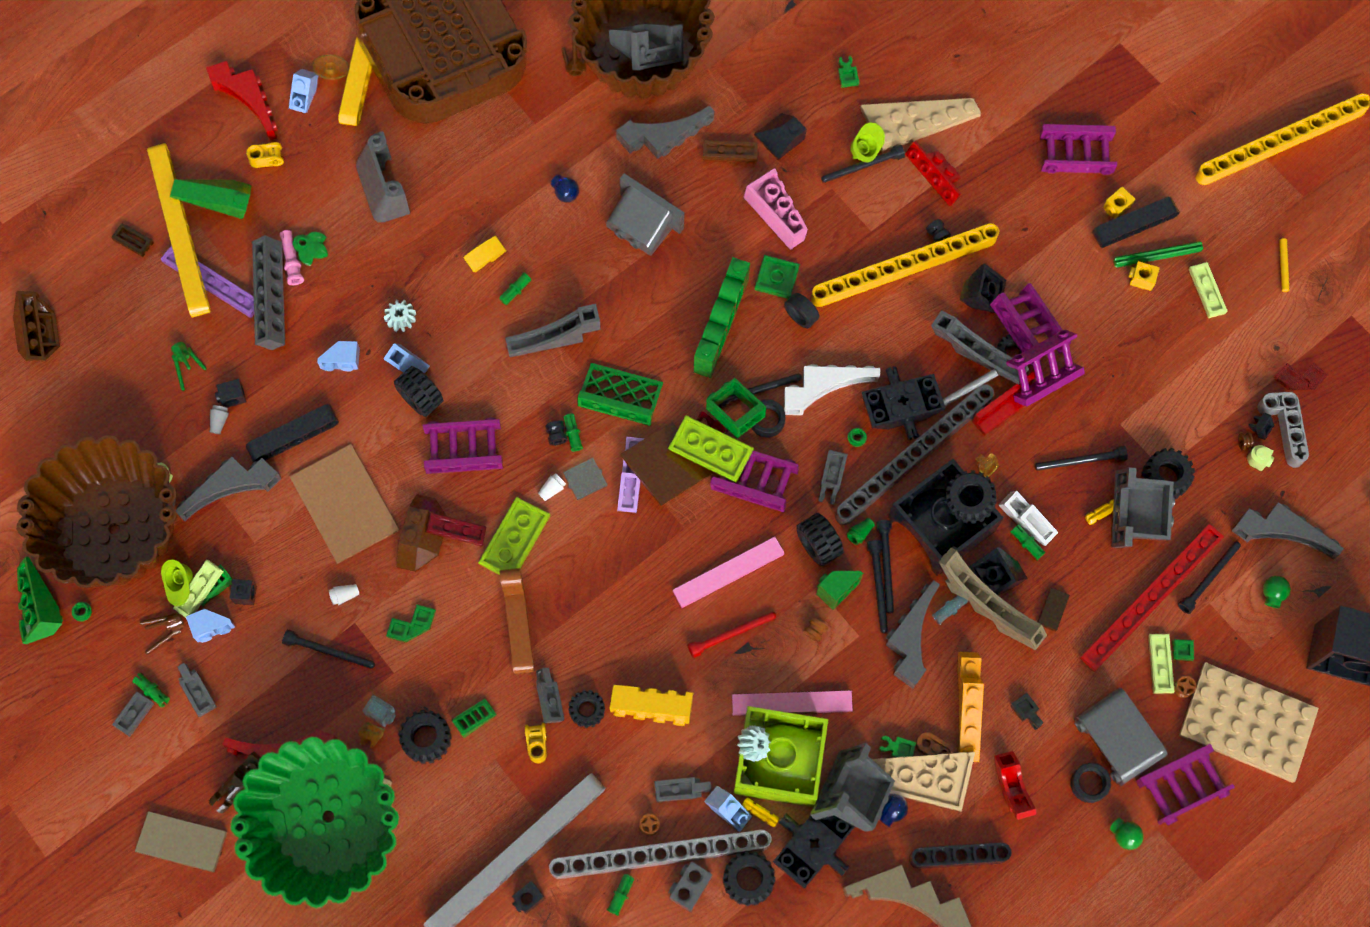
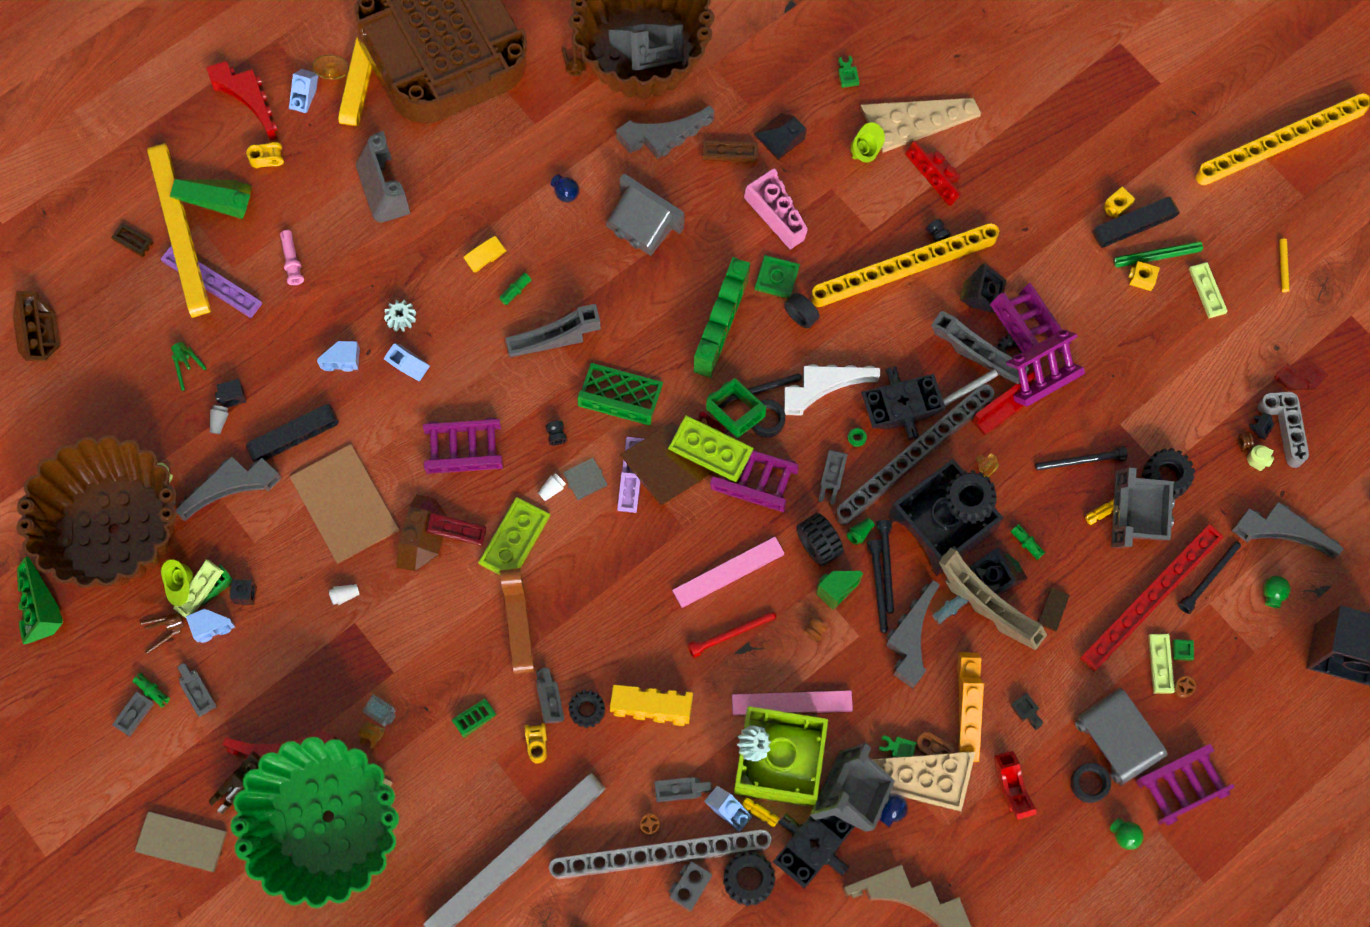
(78, 607): green plate -> none
(268, 293): dark grey brick -> none
(291, 638): black piece -> none
(312, 248): green plate -> none
(406, 631): green tile -> none
(418, 391): black tyre -> none
(435, 750): black tyre -> none
(531, 889): black brick -> none
(573, 432): green axle -> none
(620, 894): green axle -> none
(895, 153): black piece -> none
(969, 851): black beam -> none
(1028, 517): white slope -> none
(1078, 132): magenta fence -> none
(1249, 722): tan plate -> none

